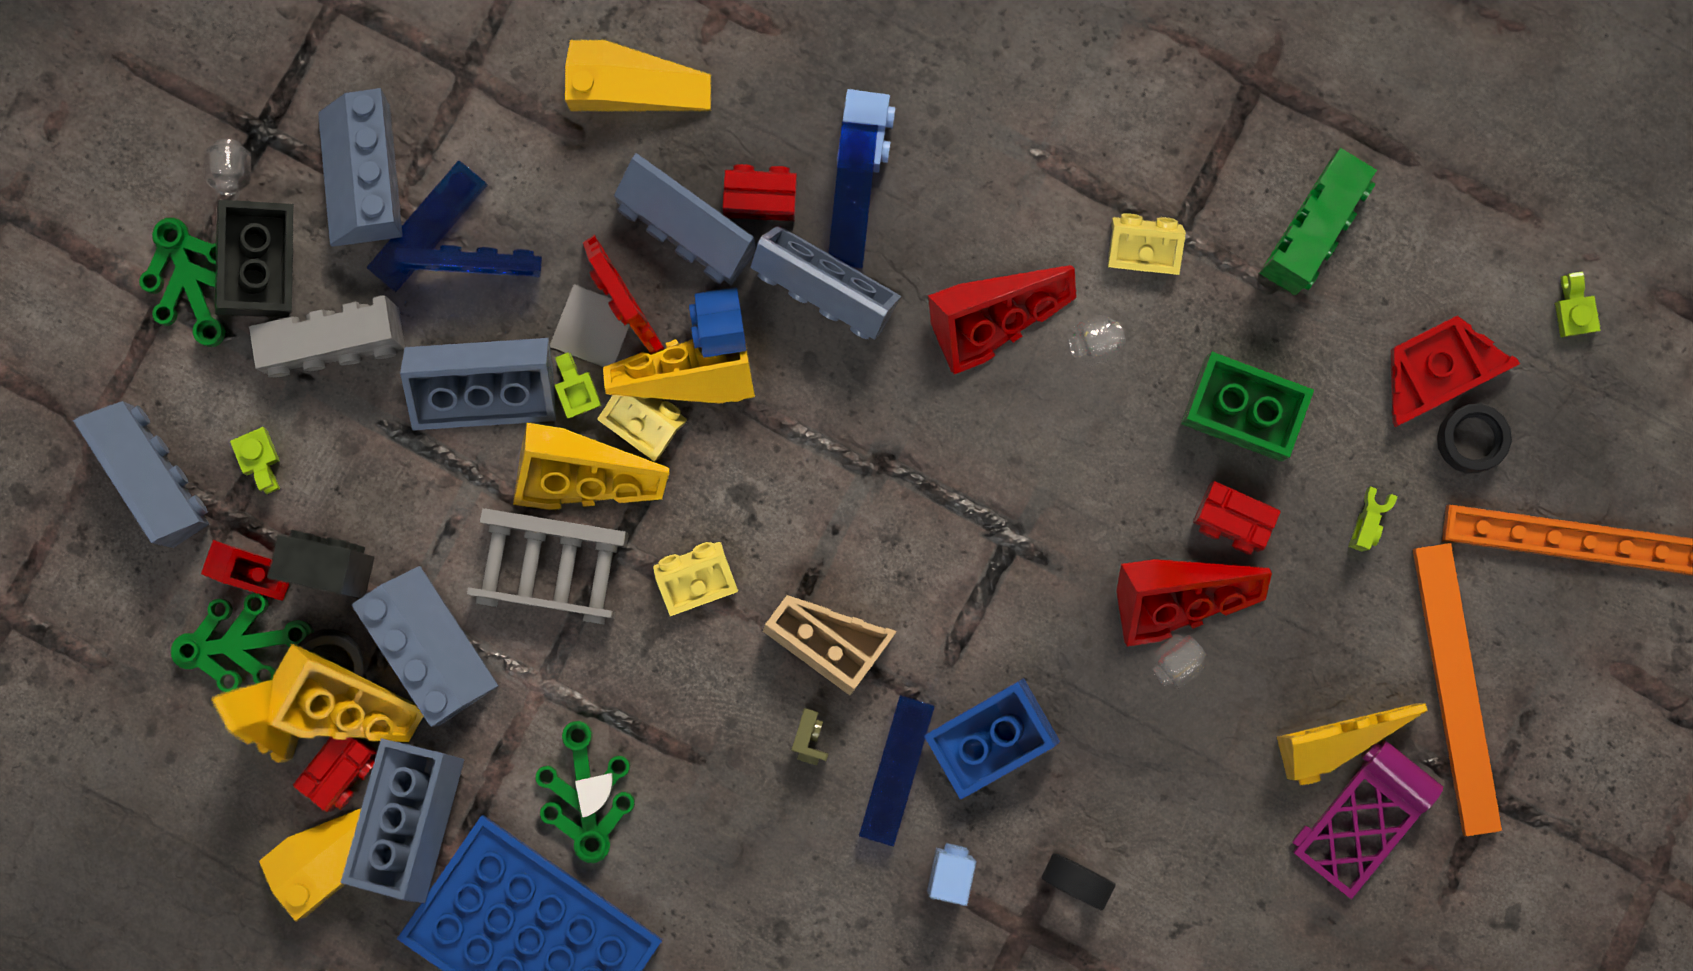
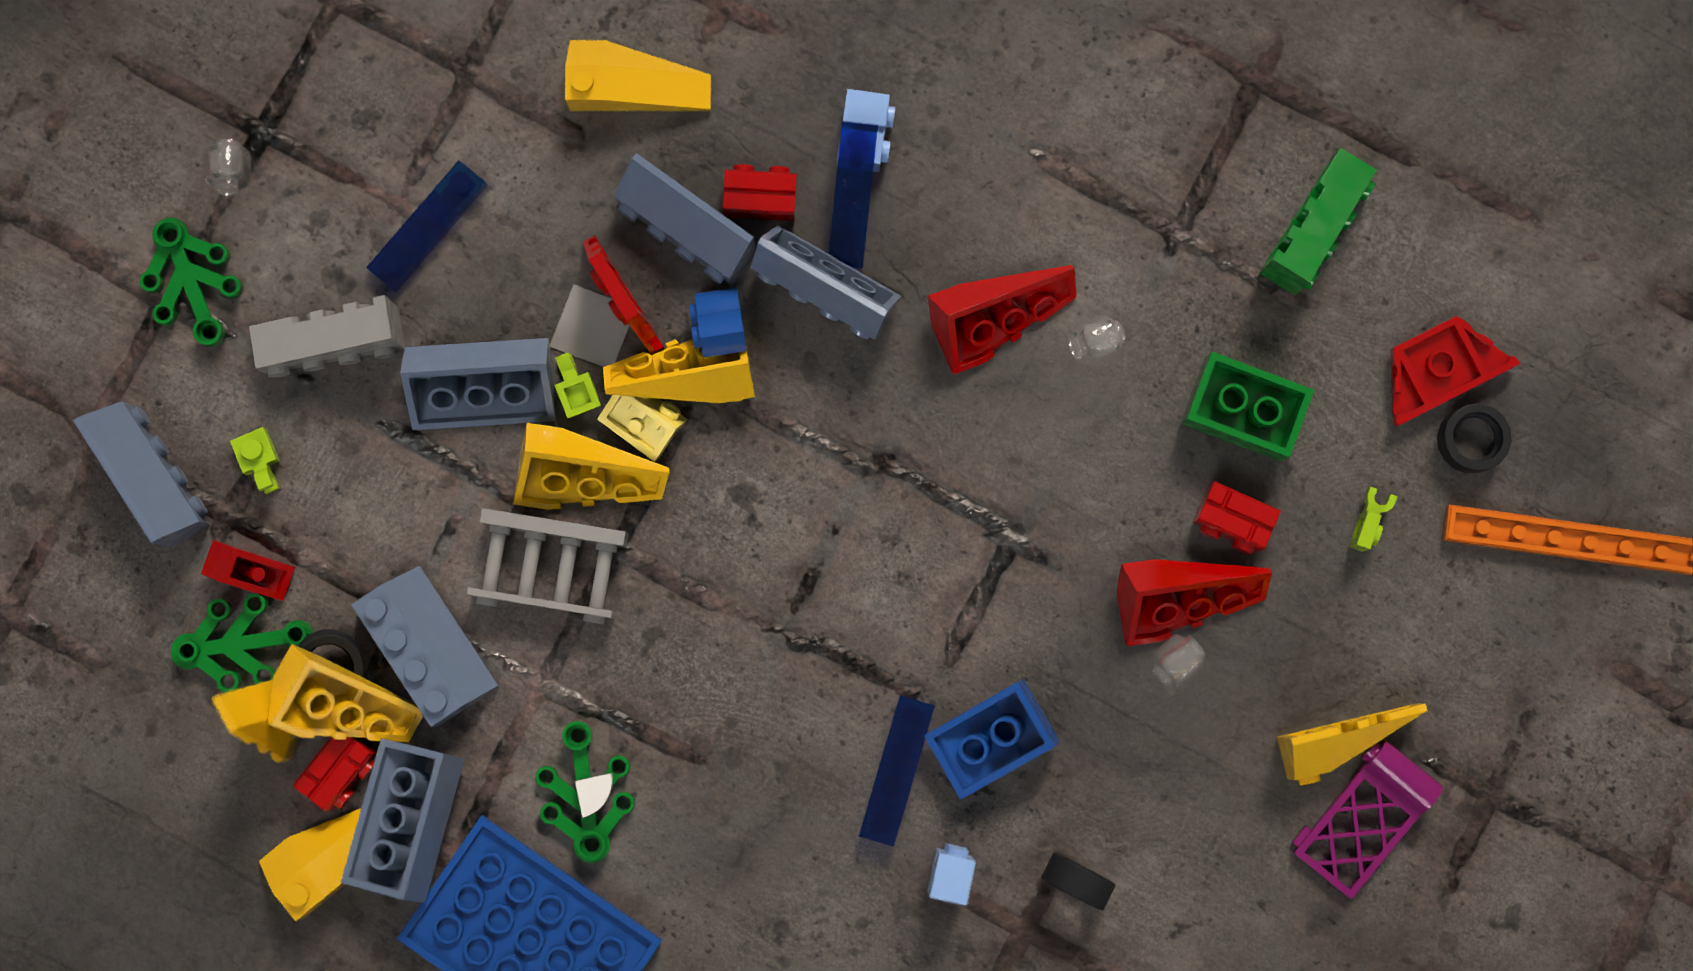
(254, 259): pearl dark grey brick -> none
(321, 563): pearl dark grey brick -> none
(360, 169): sand blue slope -> none
(483, 261): clear blue plate -> none
(694, 578): light yellow bracket -> none
(808, 730): olive bracket -> none
(828, 641): tan wedge -> none
(1146, 244): light yellow bracket -> none
(1457, 690): orange tile -> none
(1576, 313): lime plate -> none

